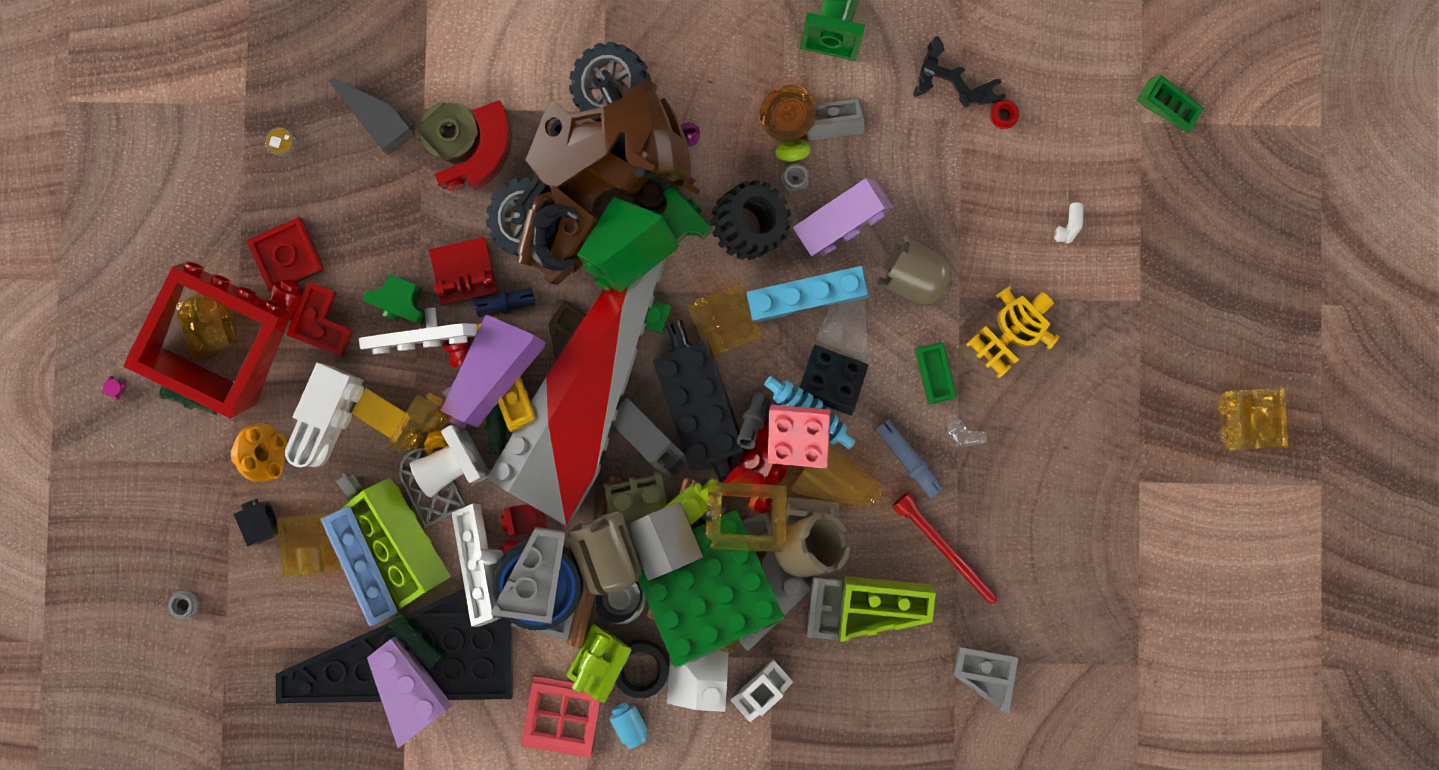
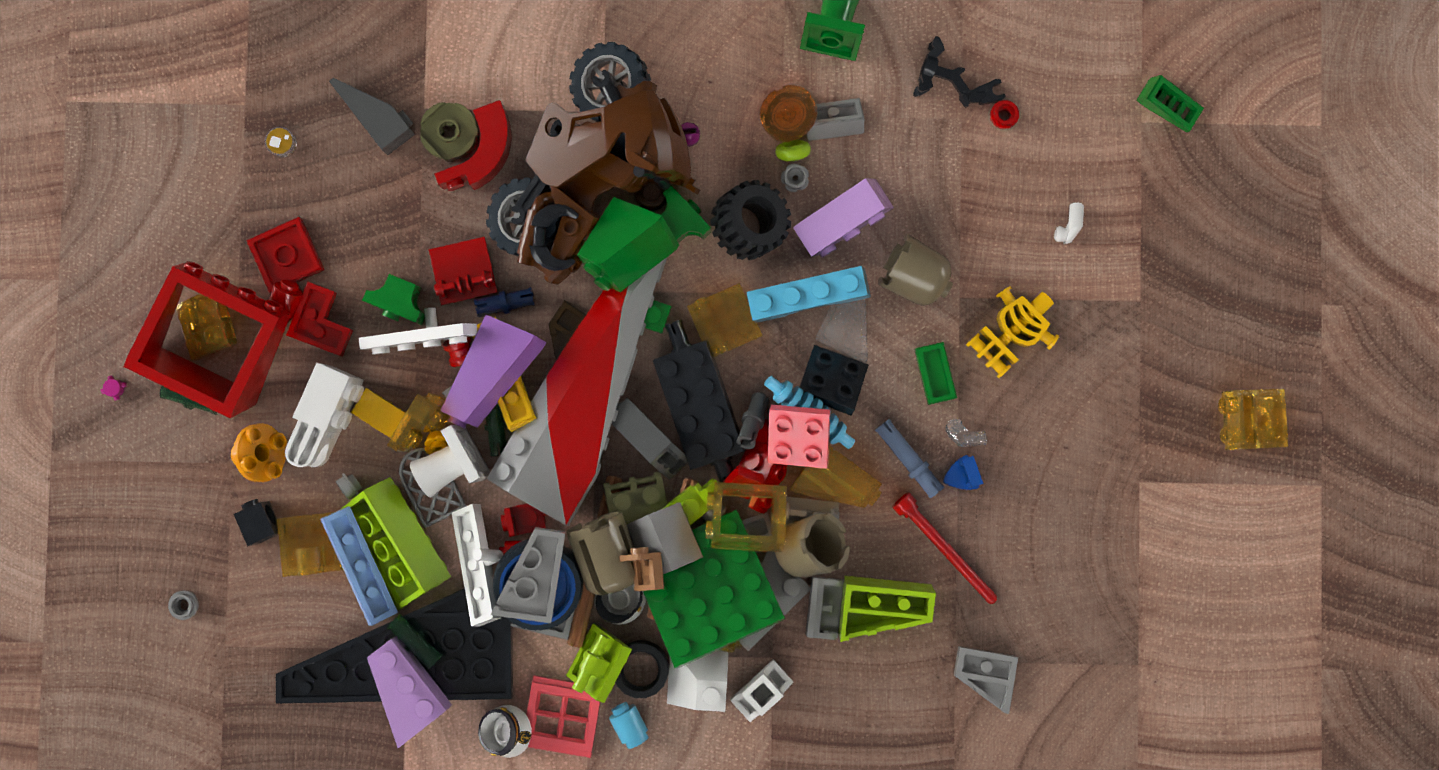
(505, 731): none -> white piece
(646, 568): none -> medium nougat bracket
(963, 474): none -> blue tile

